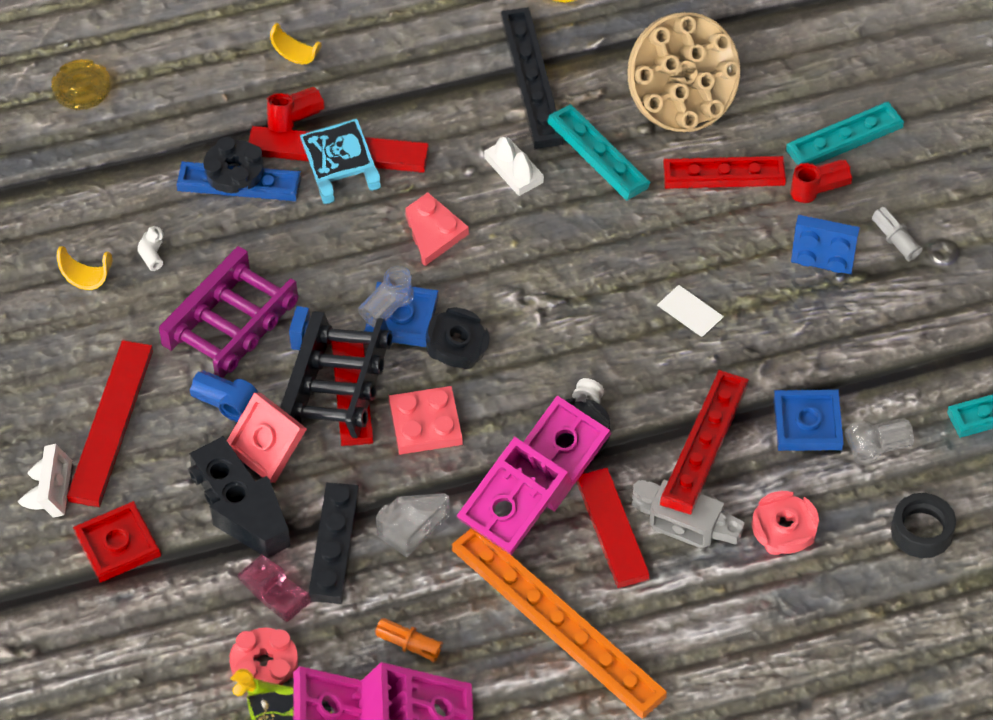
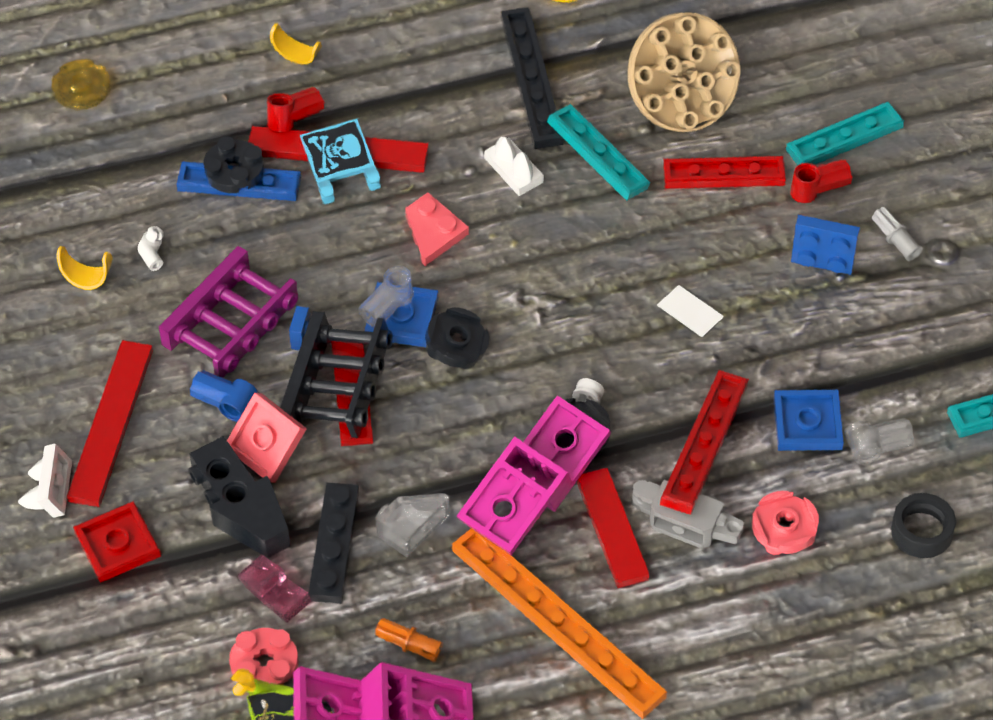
(425, 420): coral plate -> none

